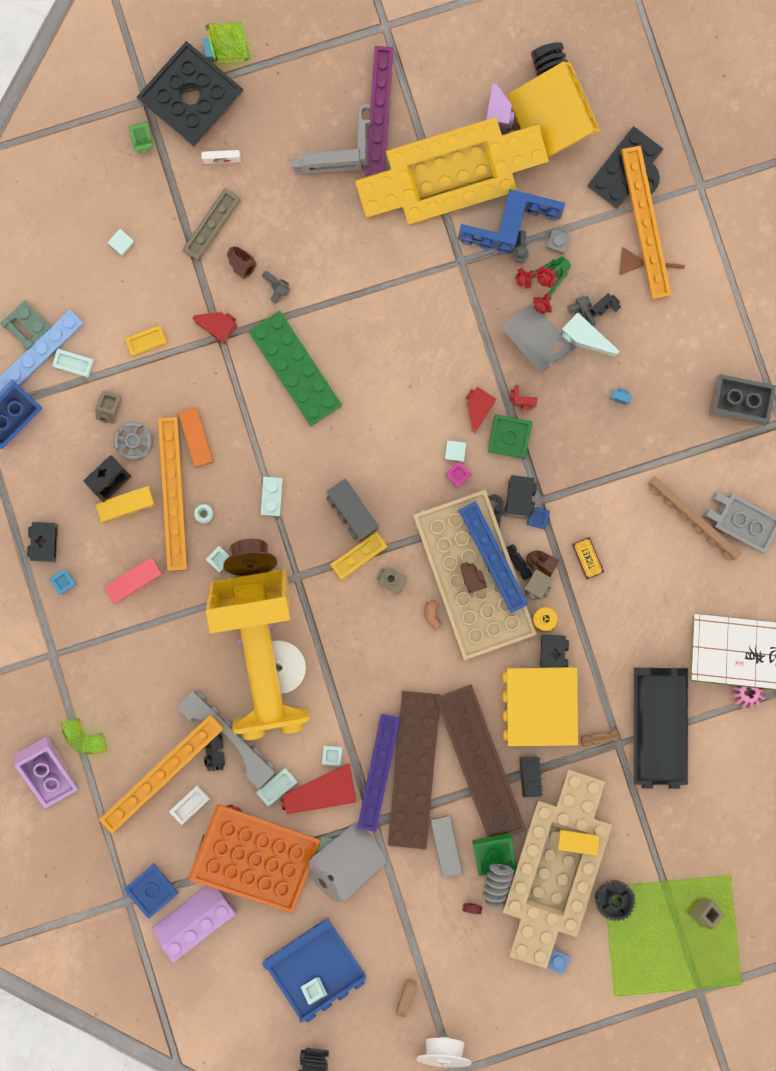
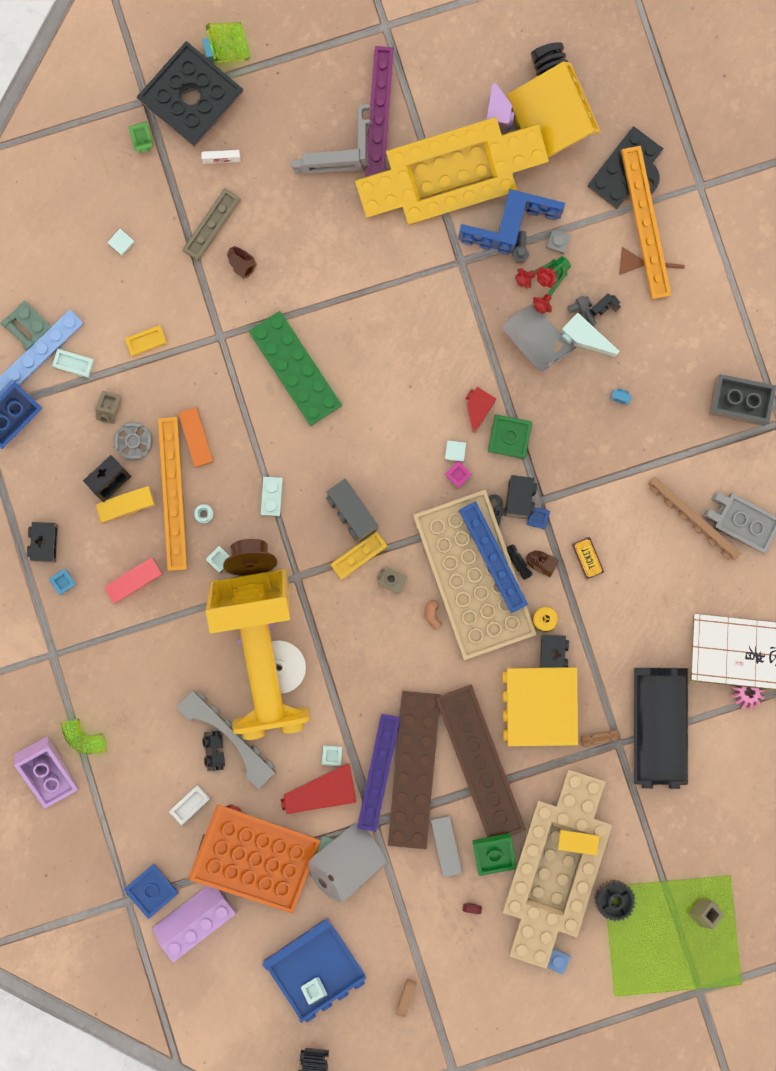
(161, 774): light orange plate -> none
(217, 324): red slope -> none
(276, 787): light aqua tile -> none
(280, 287): dark grey piece -> none
(444, 1053): white piece -> none
(473, 577): reddish brown rock -> none
(497, 885): light grey piece -> none
(525, 403): red bracket -> none
(530, 776): black brick -> none
(538, 585): dark tan brick -> none

